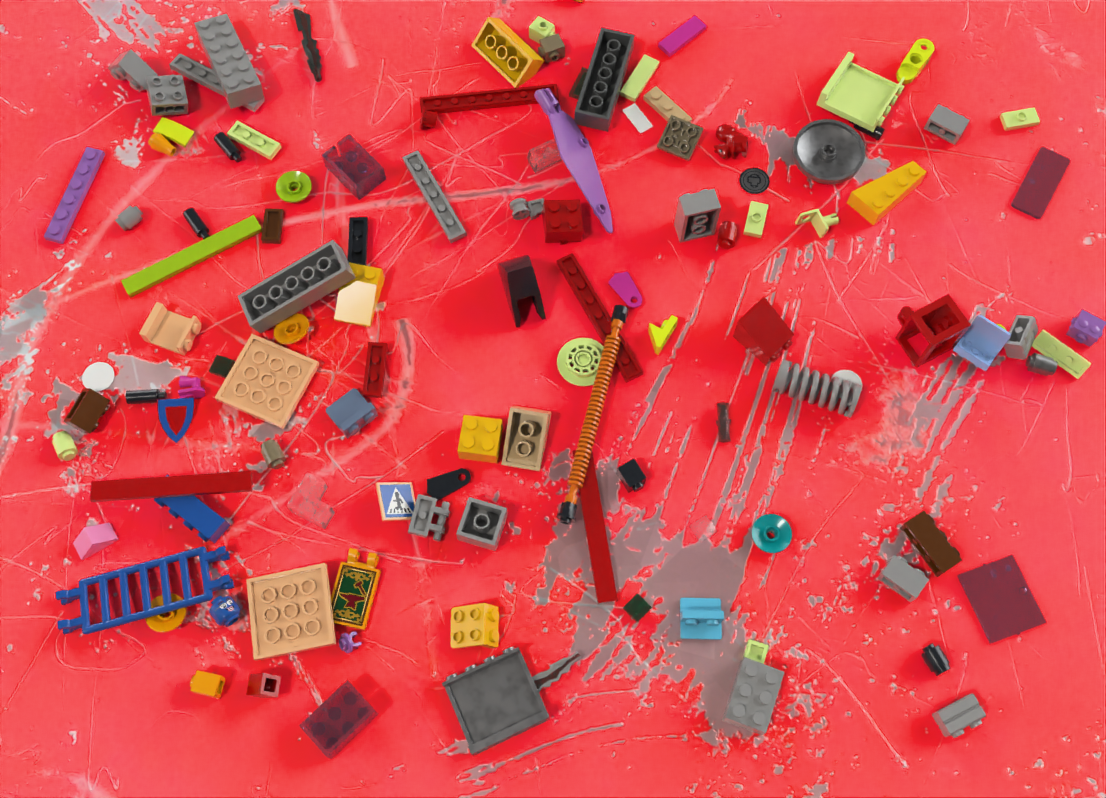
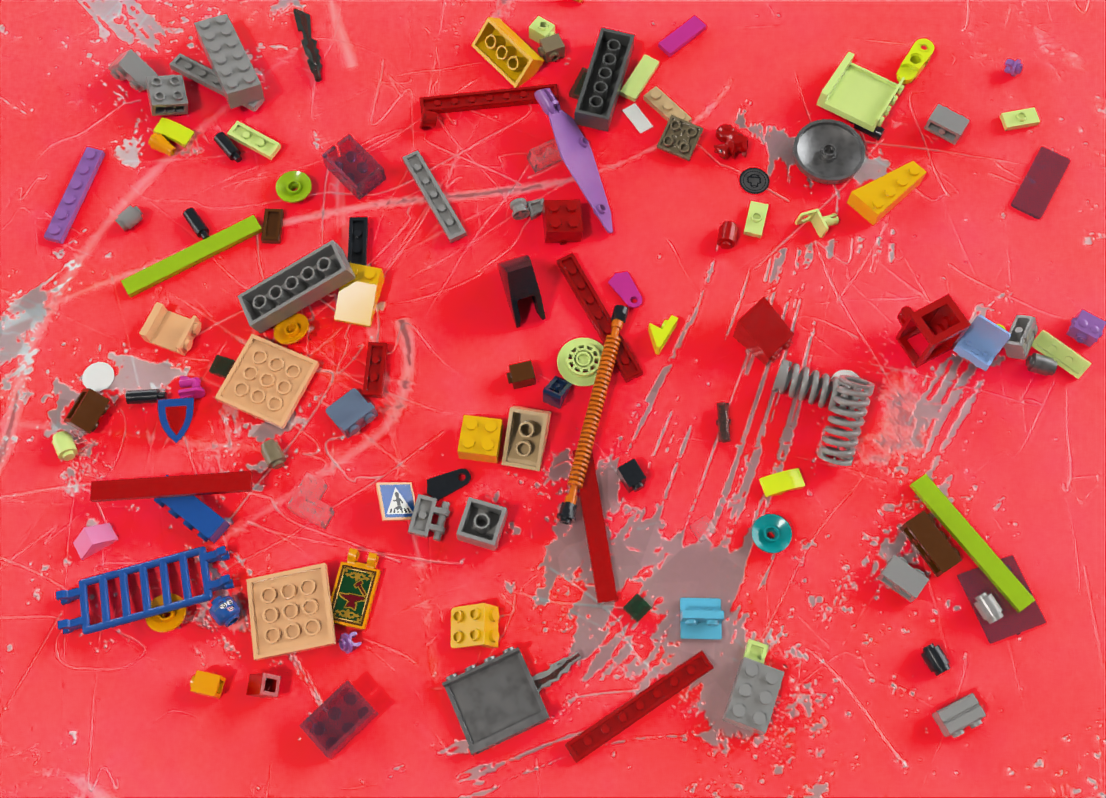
(521, 375): none -> reddish brown brick
(556, 392): none -> slope
(638, 706): none -> red tile
(697, 215): brick -> none
(781, 482): none -> neon yellow slope
(854, 425): none -> light grey piece
(972, 543): none -> lime tile
(988, 607): none -> light grey brick
(1013, 67): none -> medium lavender plate

